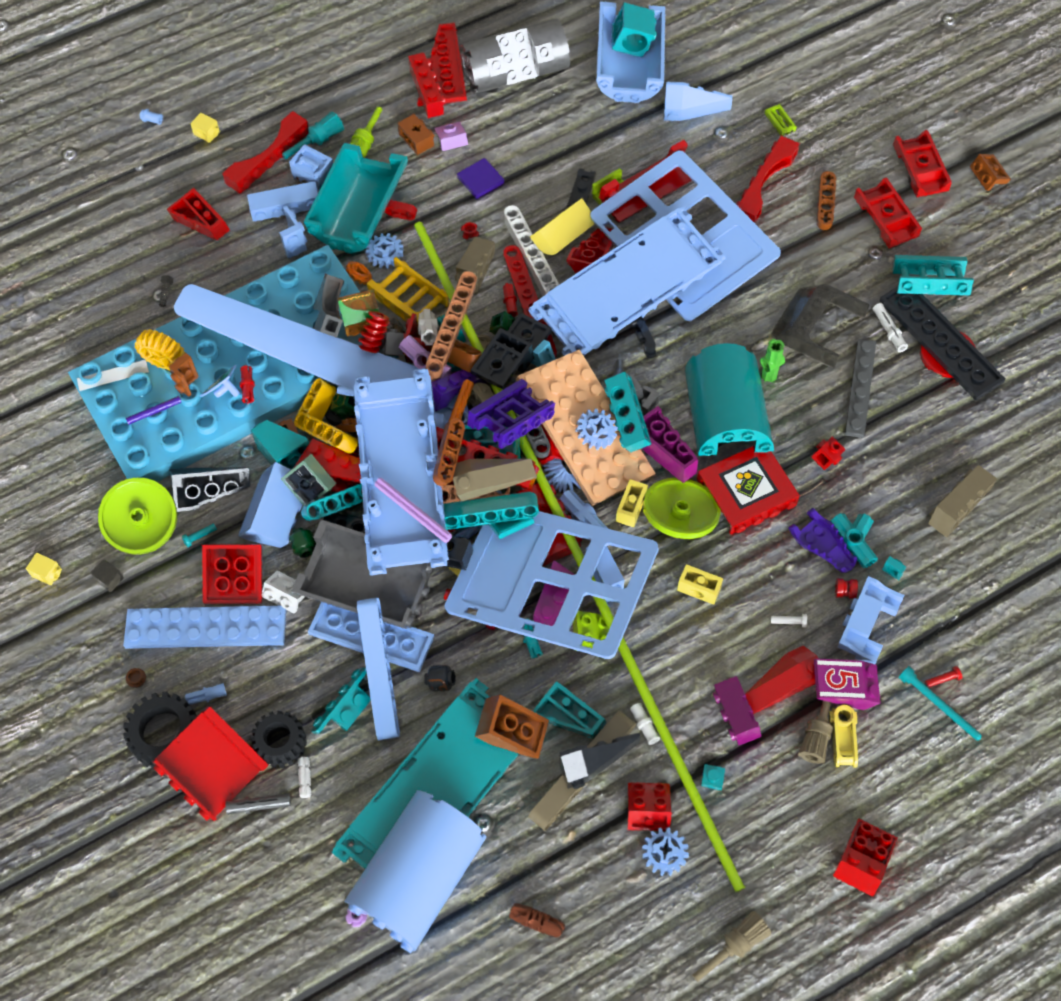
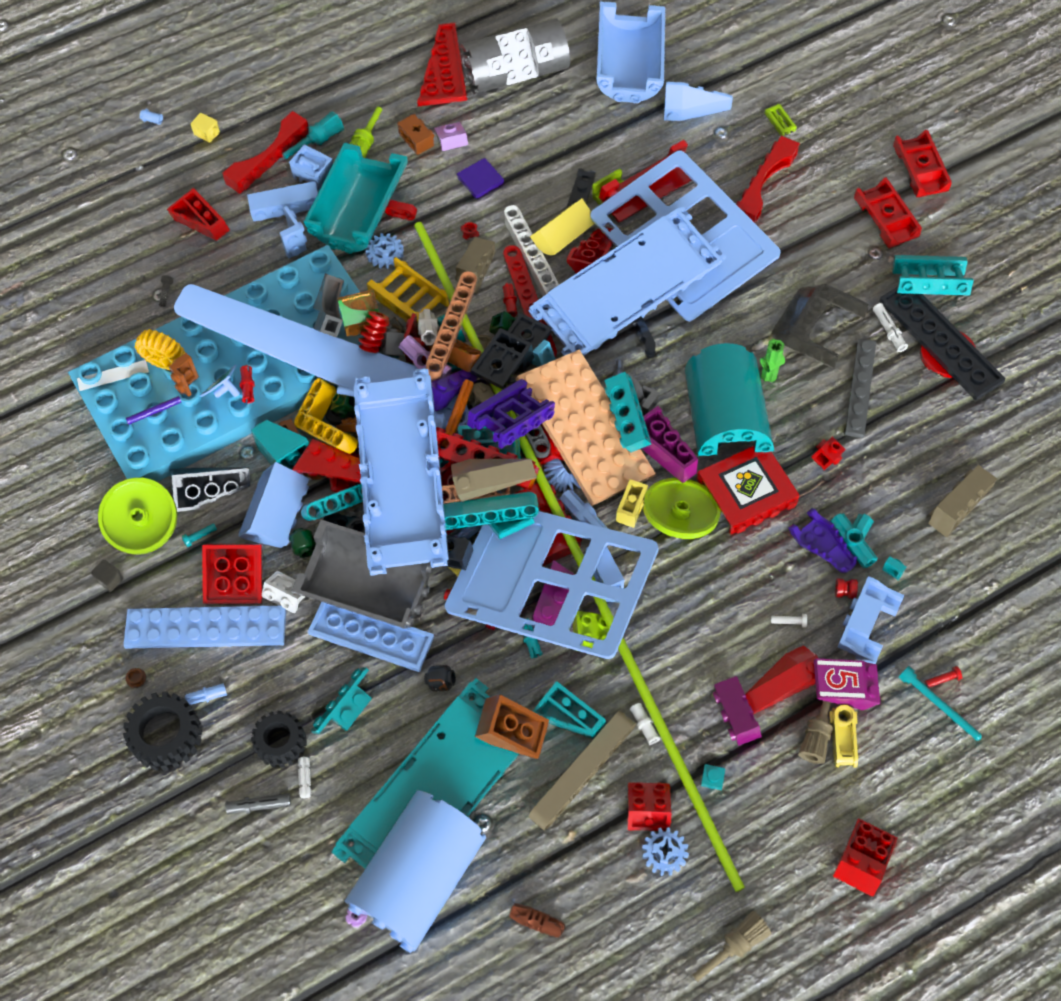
(44, 569): light yellow brick -> none
(209, 763): panel -> none
(308, 480): piece -> none
(358, 272): orange gear -> none
(378, 669): light blue beam -> none
(413, 510): lavender axle -> none
(426, 86): red brick -> none
(451, 453): dark orange beam -> none
(584, 763): black wedge -> none
(605, 429): light blue gear -> none
(633, 30): teal brick -> none
(700, 584): light yellow brick -> none
(826, 200): dark orange beam -> none
(989, 171): dark orange bracket -> none

